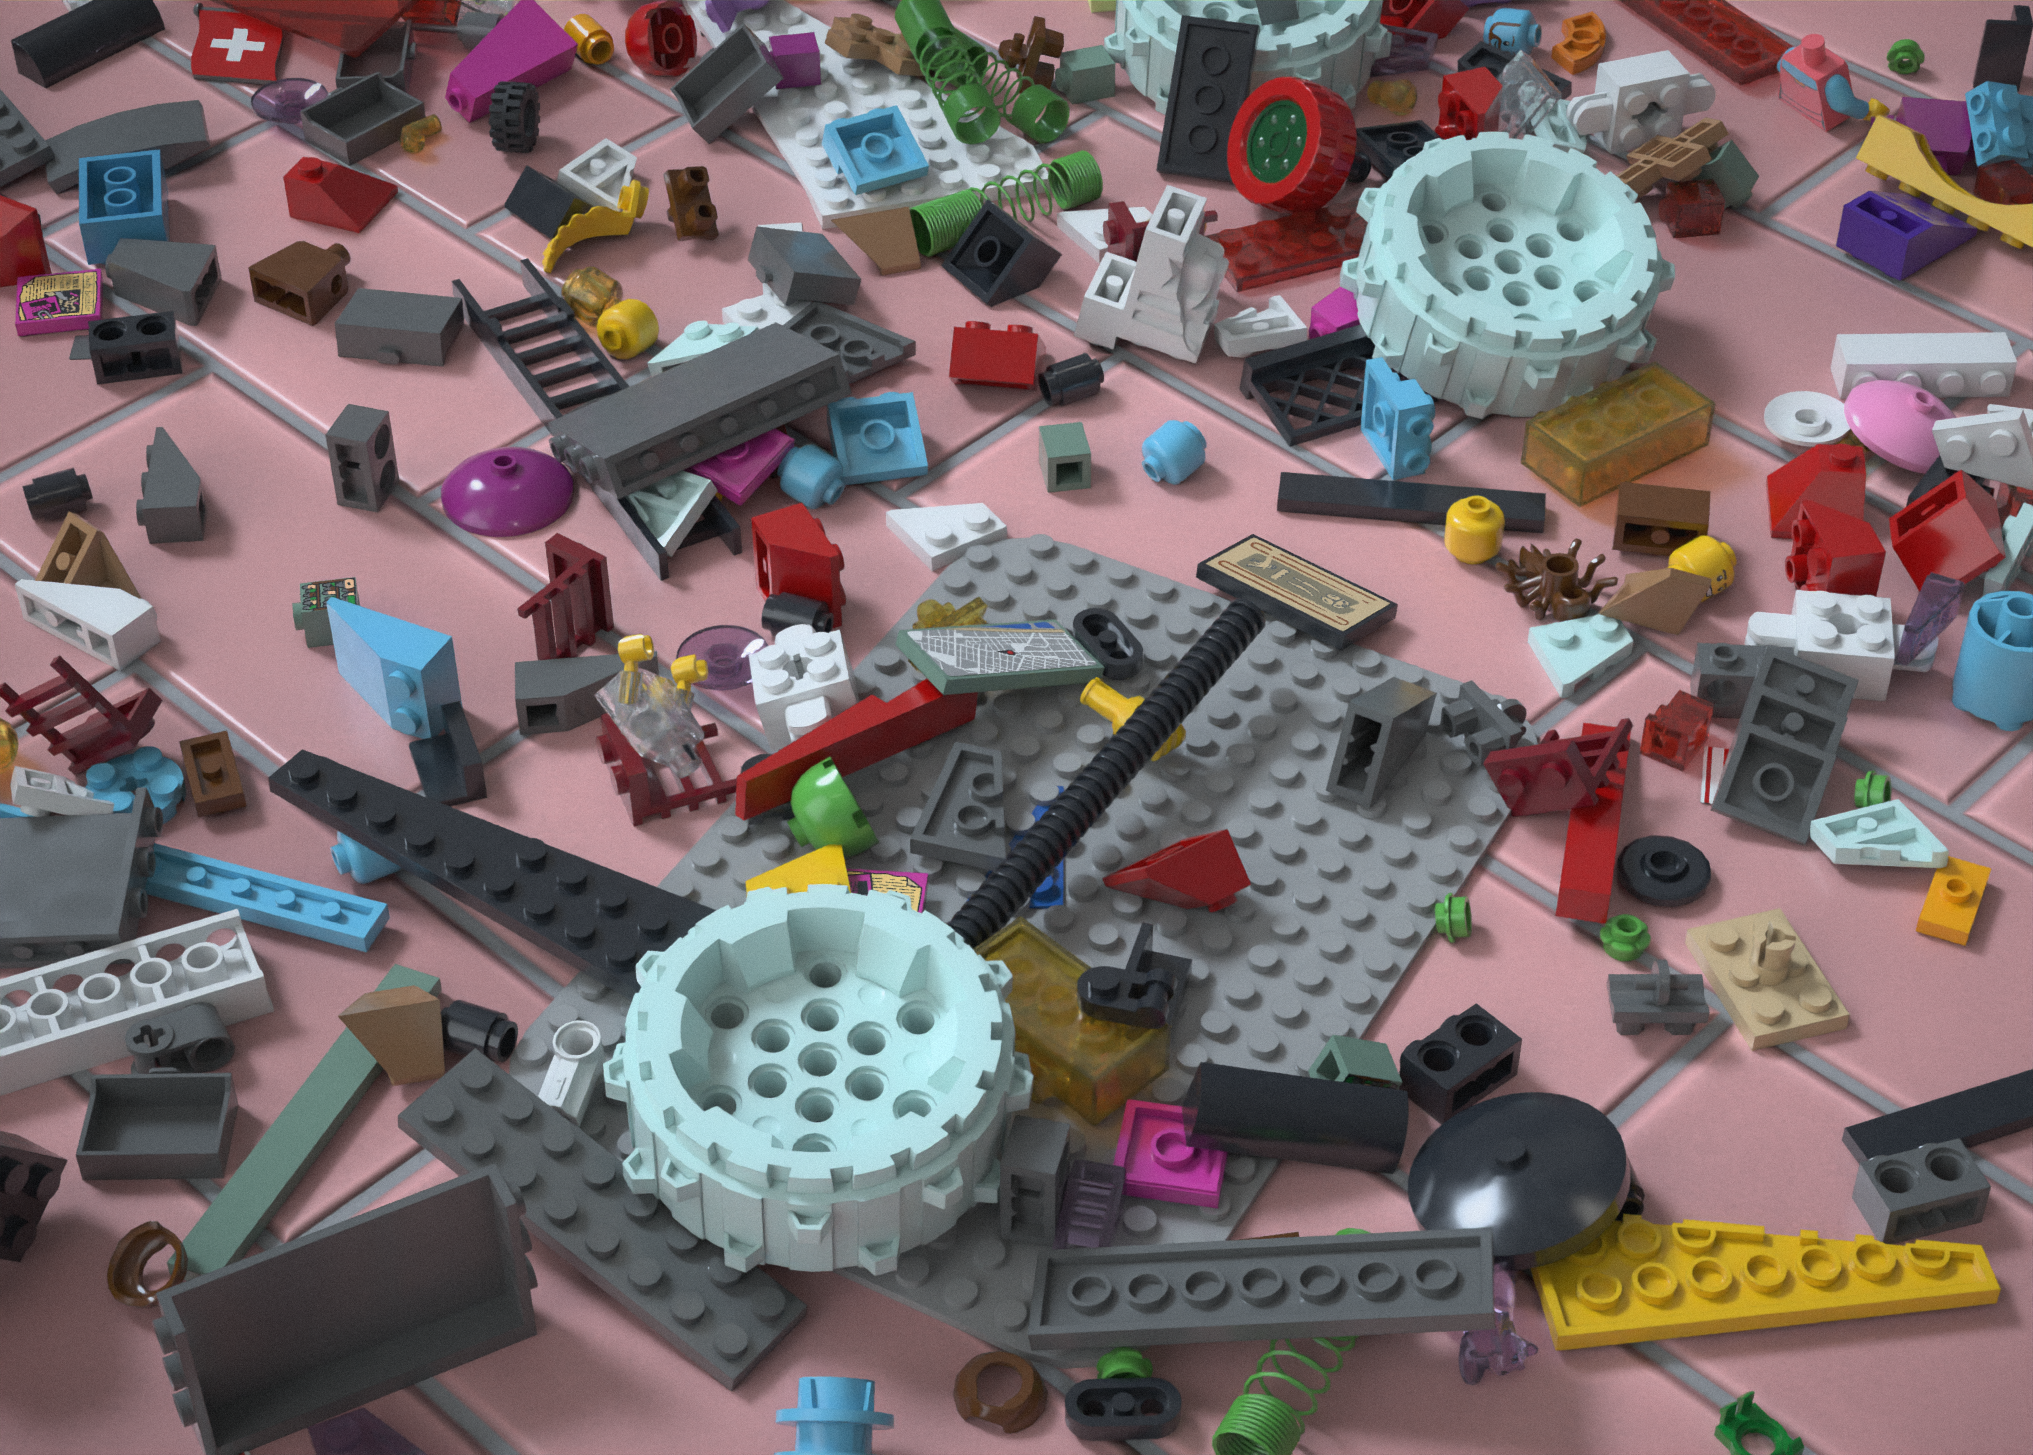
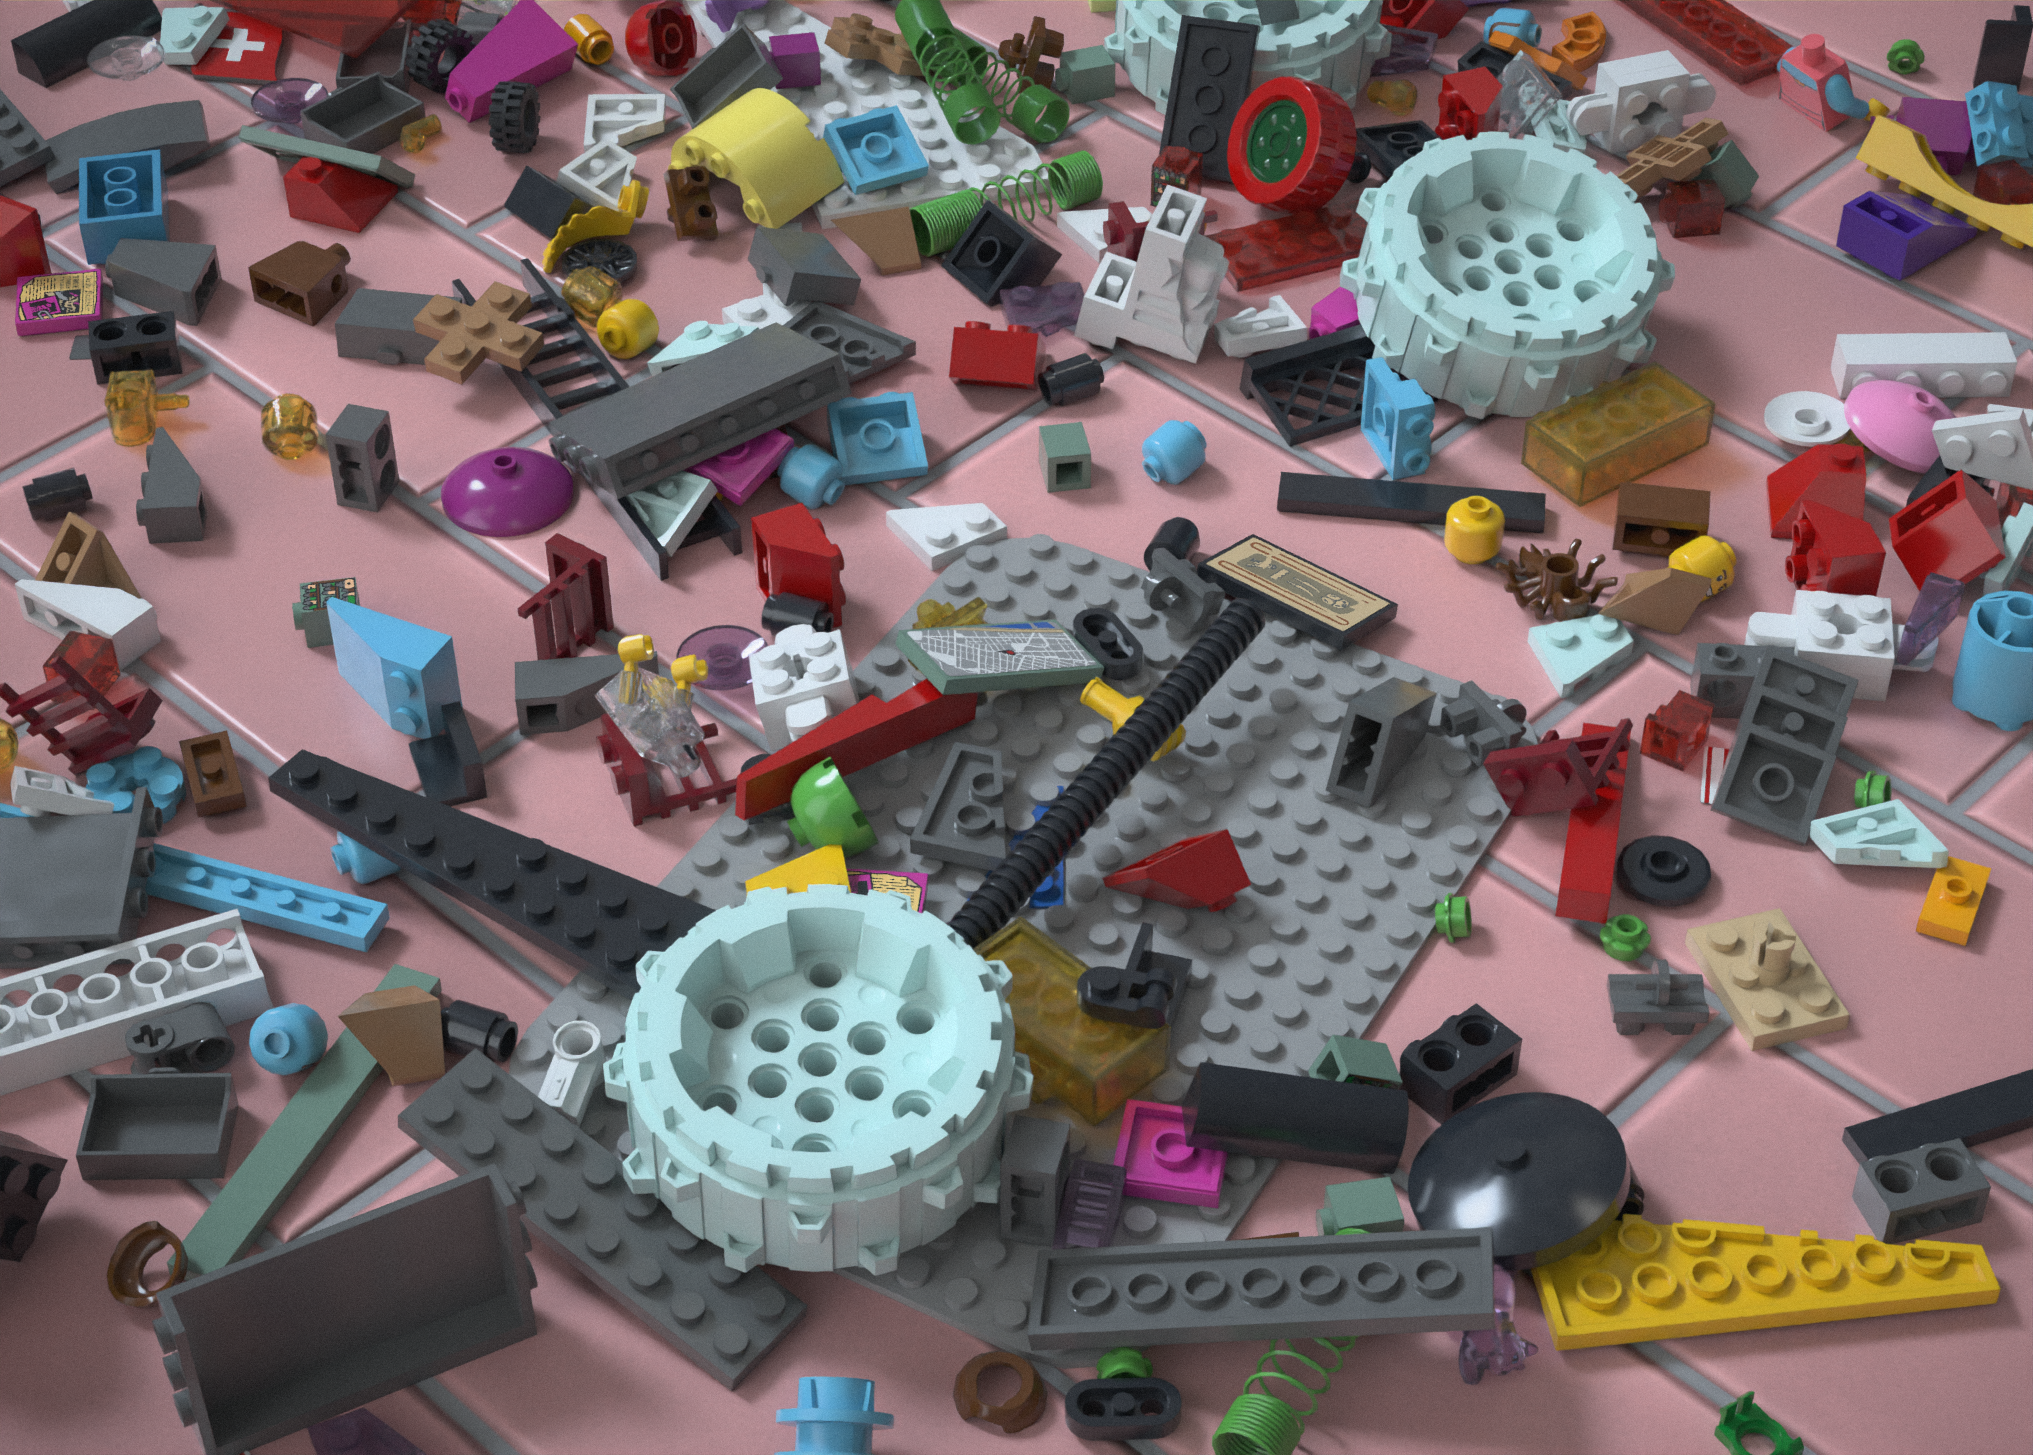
(91, 657): none -> clear red brick
(126, 57): none -> clear dish
(134, 406): none -> clear yellow piece
(190, 32): none -> light aqua wing
(288, 1039): none -> medium azure head
(289, 426): none -> clear yellow head
(294, 148): none -> sand green tile
(428, 49): none -> black tyre
(478, 332): none -> medium nougat plate
(606, 254): none -> black wheel
(623, 118): none -> white wing
(766, 152): none -> light yellow cylinder
(1042, 307): none -> clear purple wing
(1176, 168): none -> clear red brick
(1178, 537): none -> black brick
(1180, 591): none -> dark grey hips
(1360, 1205): none -> sand green brick
(1513, 45): none -> orange tile

